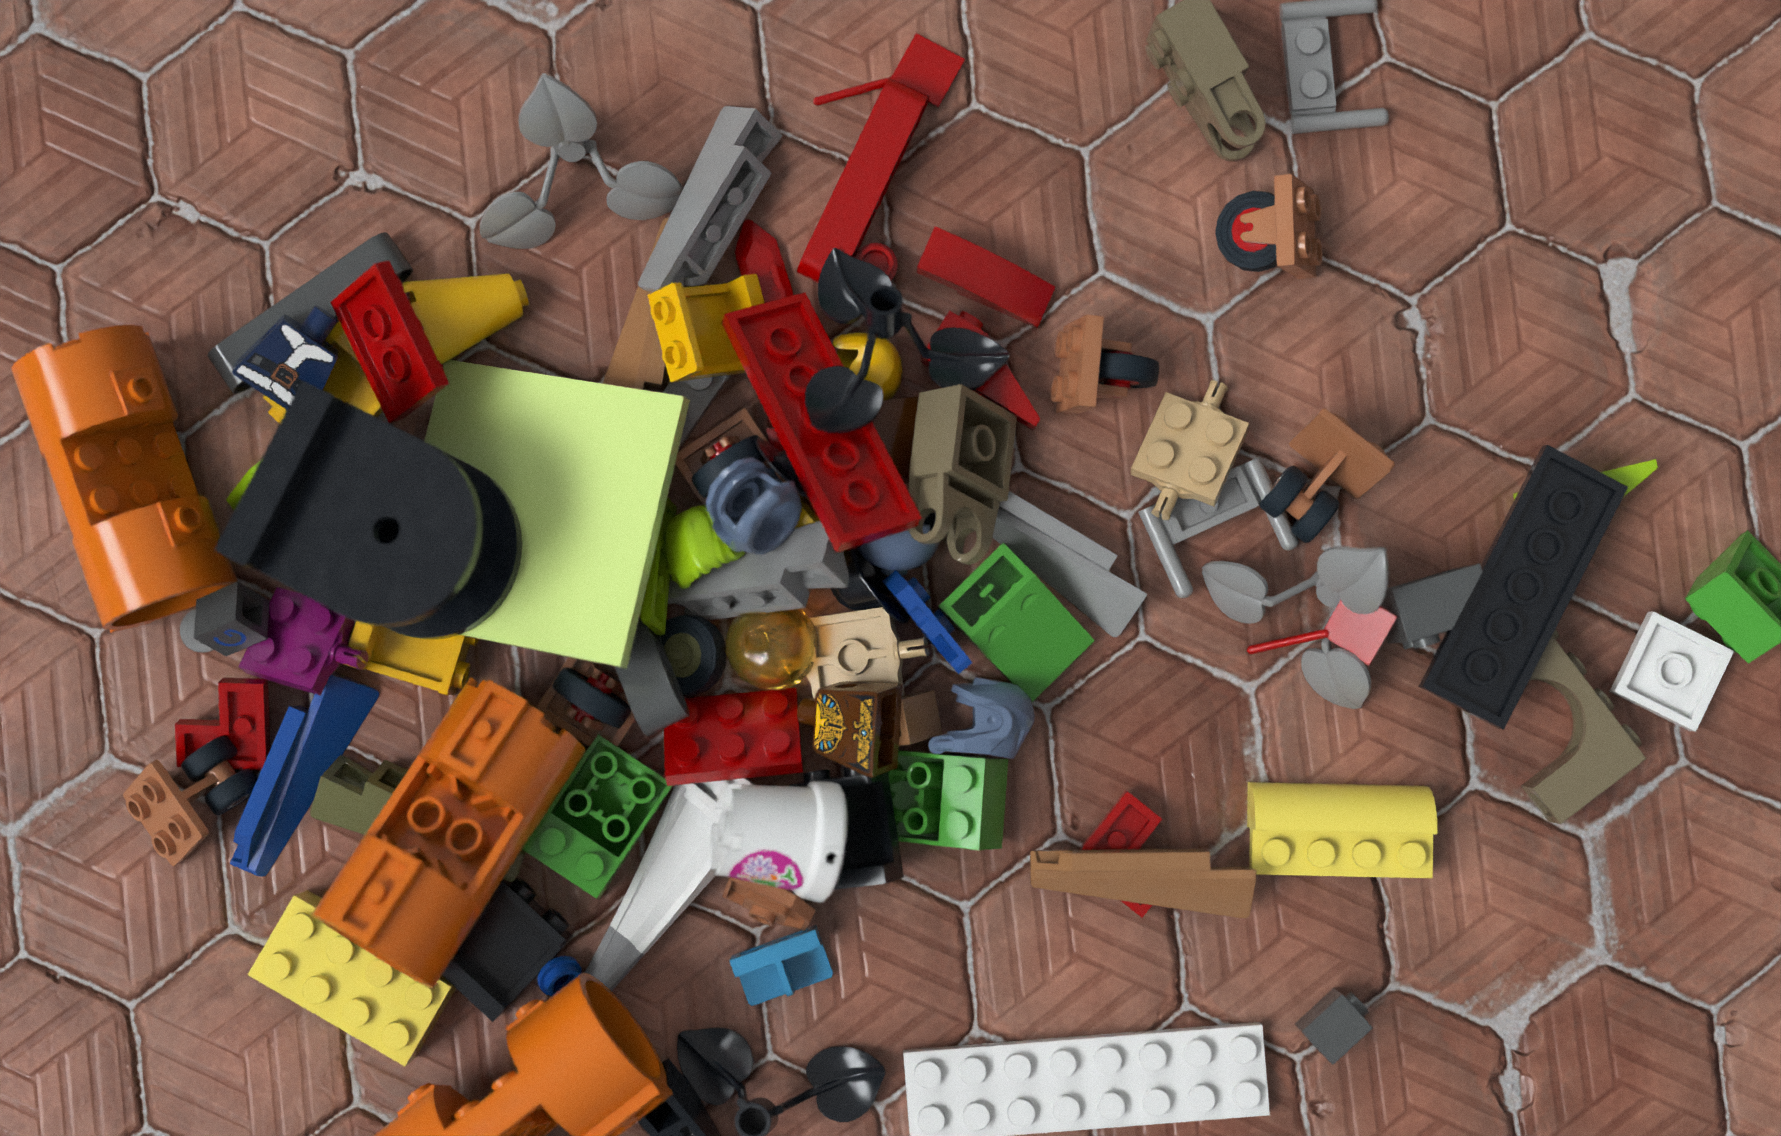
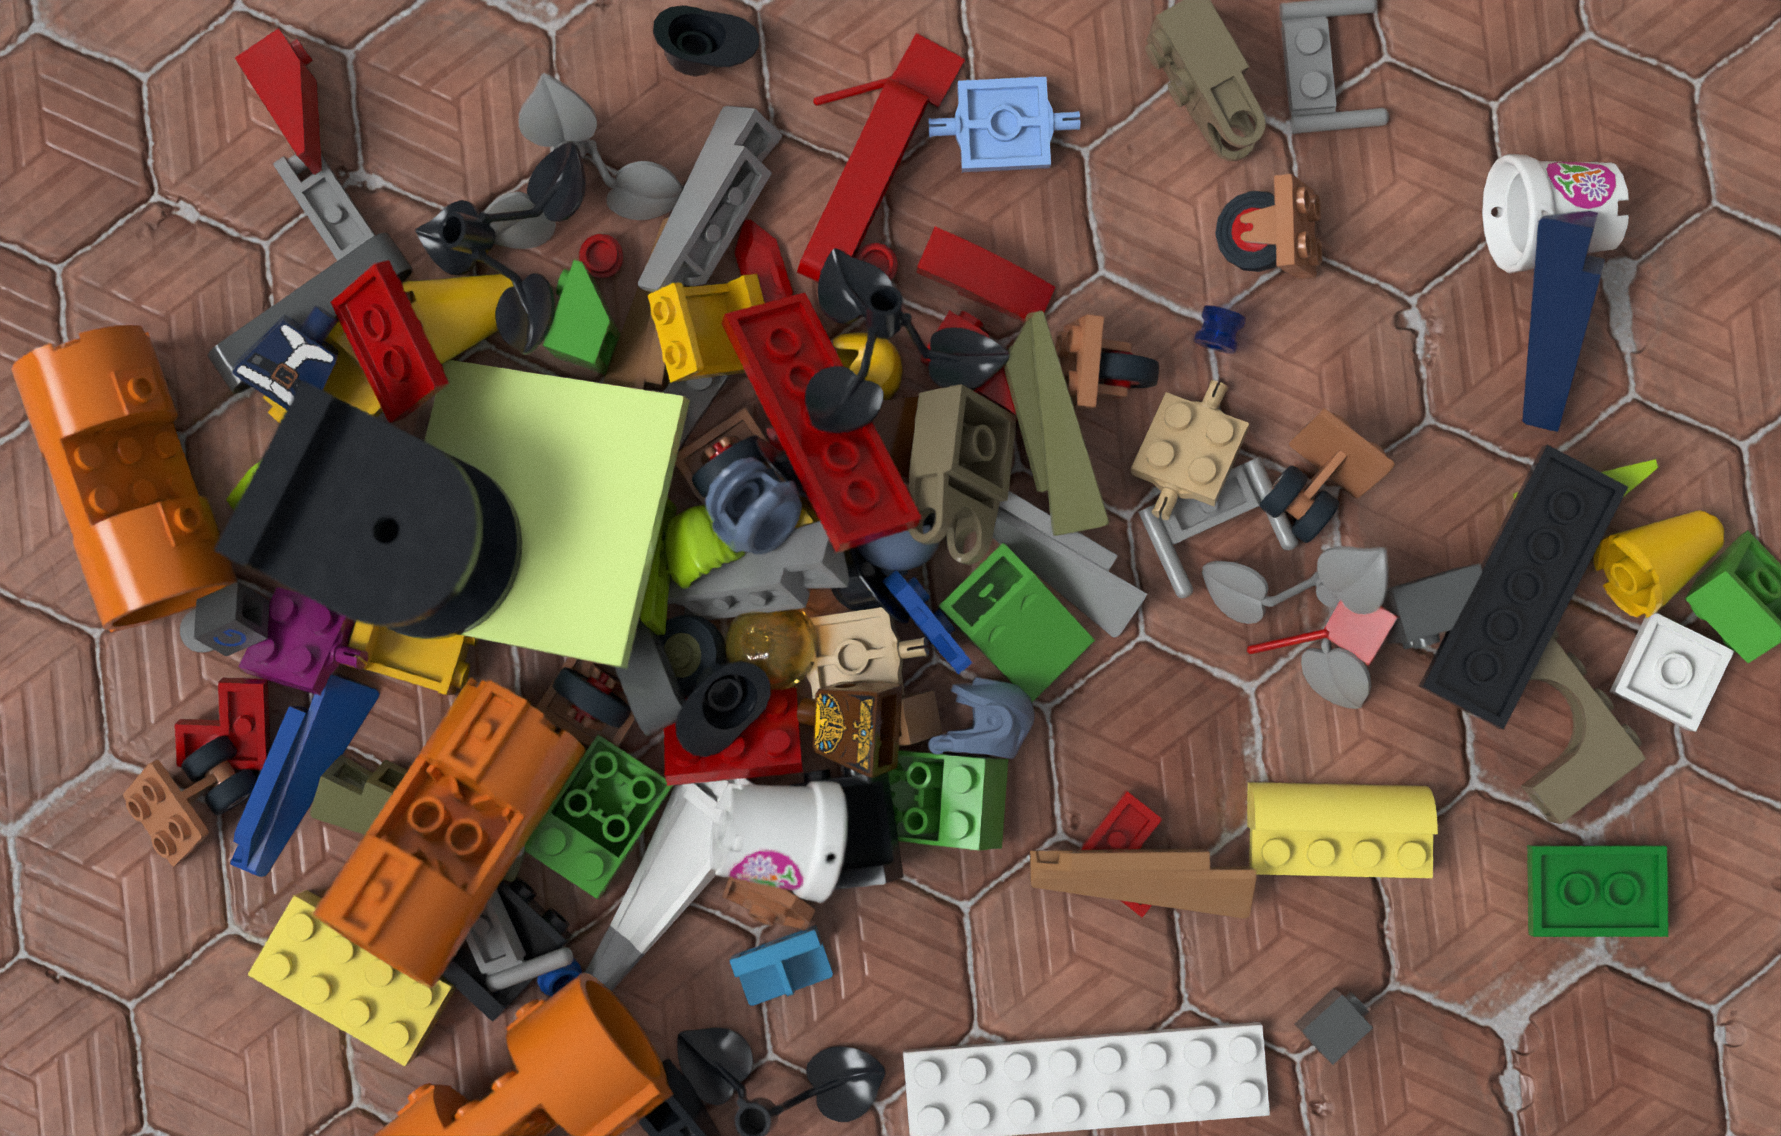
(288, 91): none -> red slope
(326, 205): none -> light grey plate
(464, 235): none -> black plant
(501, 952): none -> light grey plate
(582, 323): none -> bright green slope
(601, 255): none -> red plate
(703, 40): none -> black piece
(721, 706): none -> black piece
(1004, 124): none -> light blue plate
(1052, 430): none -> olive wedge
(1219, 329): none -> clear blue wheel
(1532, 189): none -> white piece
(1560, 313): none -> dark blue wedge
(1597, 890): none -> green plate
(1656, 560): none -> yellow cone

